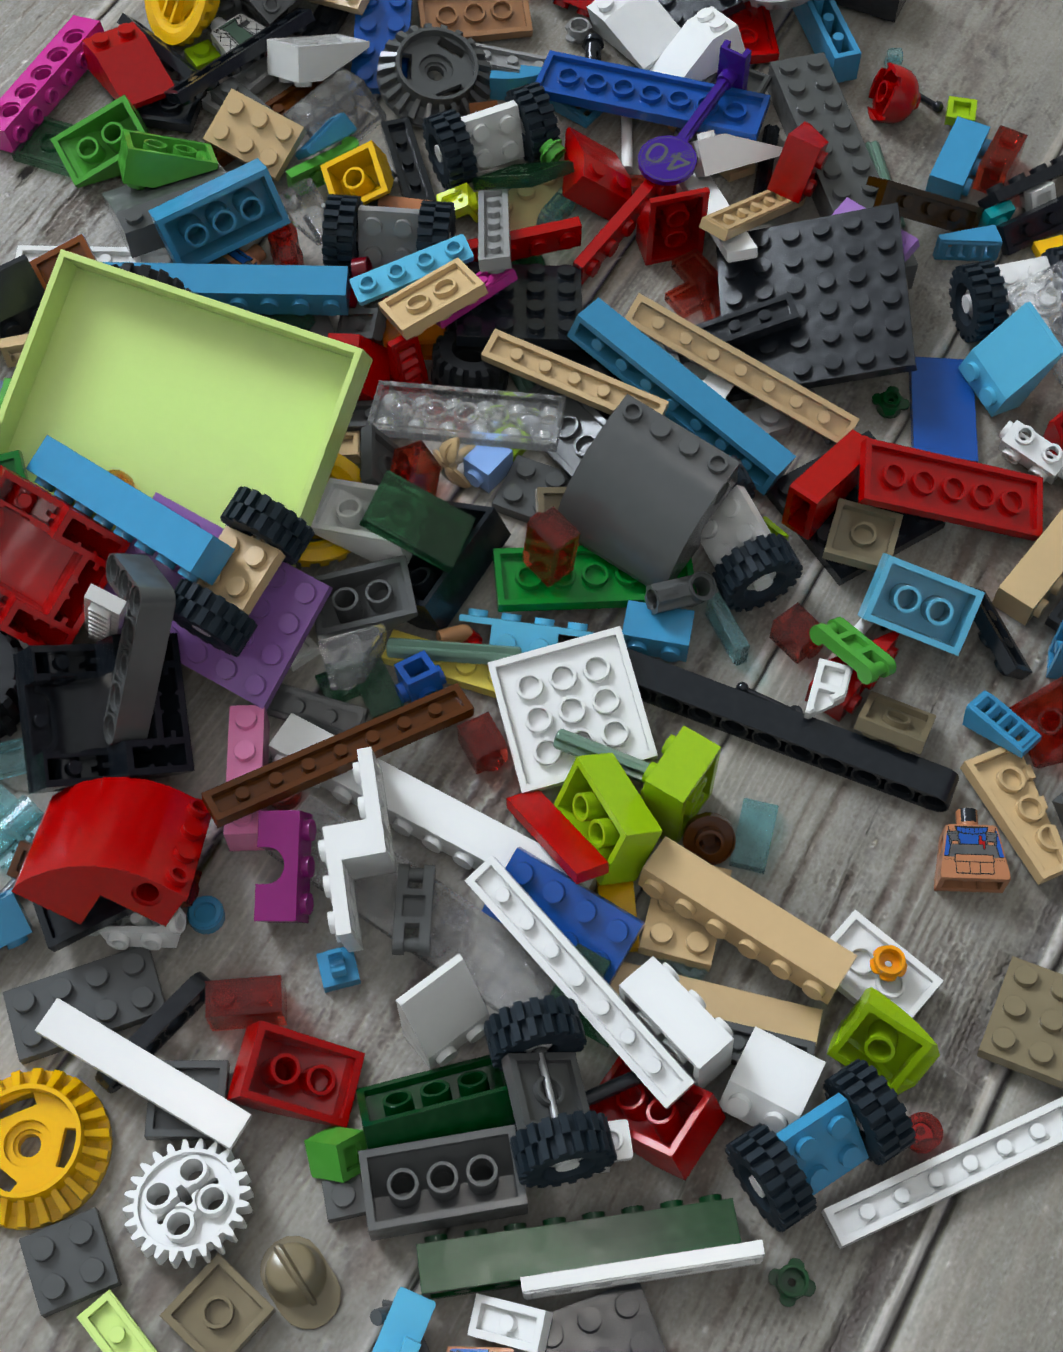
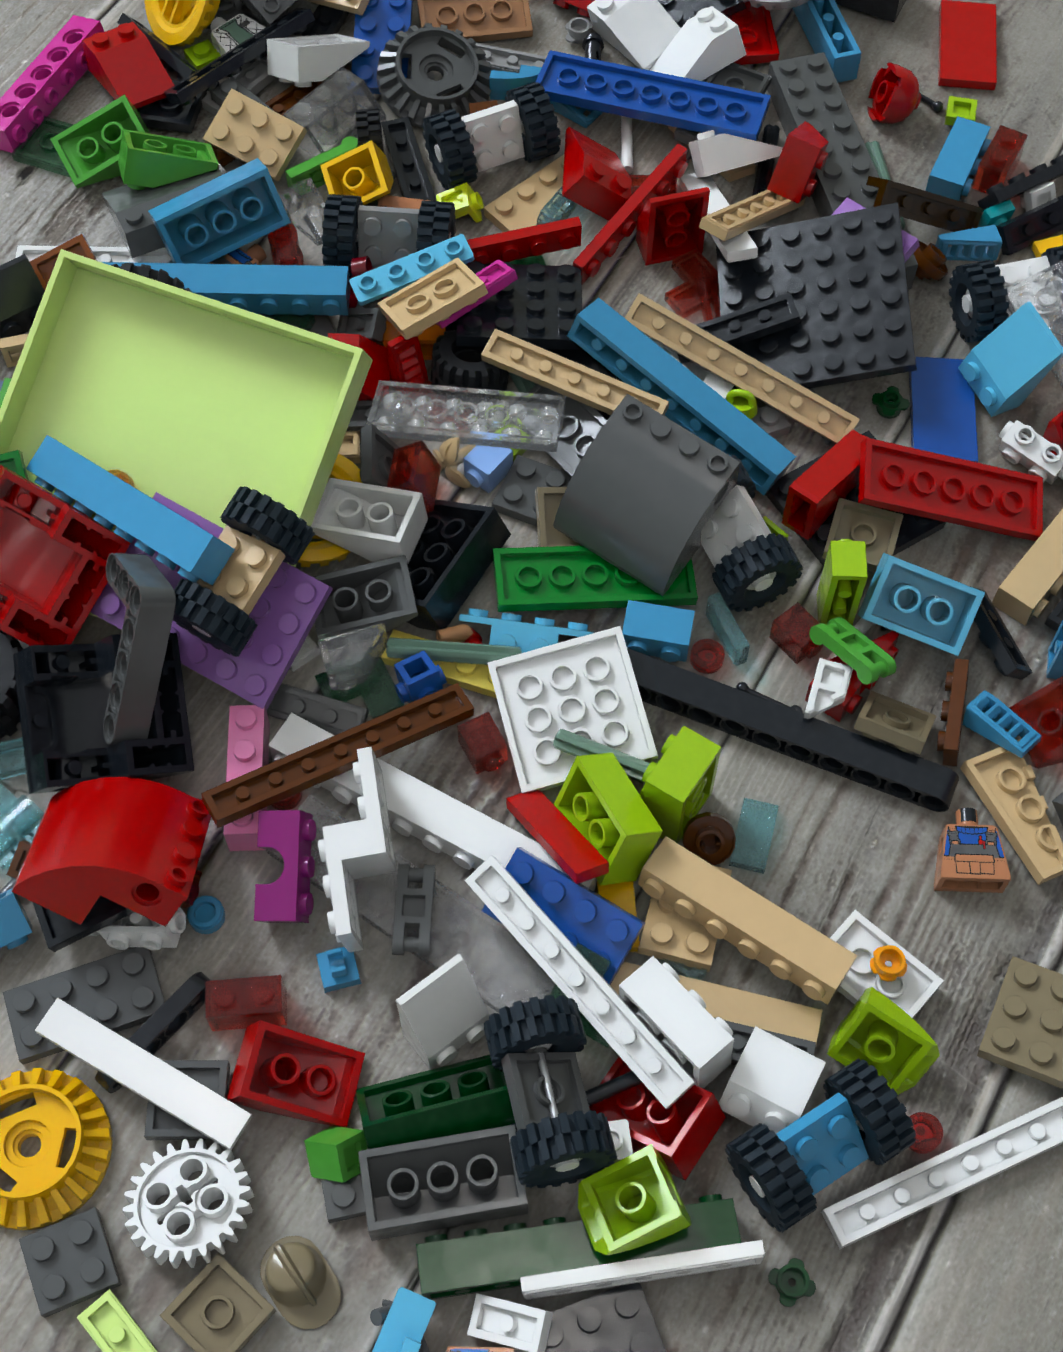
(103, 613): white plate -> none
(331, 132): dark azure slope -> none
(369, 127): none -> black tyre
(417, 521): clear green tile -> none
(494, 231): light grey plate -> none
(523, 175): clear green tile -> none
(550, 546): clear red brick -> none
(552, 150): bright green plate -> none
(631, 1203): none -> lime slope
(672, 158): dark purple piece -> none
(680, 593): dark grey piece -> none
(707, 656): none -> clear red tile
(743, 401): none -> lime tile
(842, 580): none -> lime brick
(894, 55): clear light blue hand -> none
(930, 262): none -> reddish brown plate
(953, 712): none -> reddish brown plate
(967, 45): none -> red tile

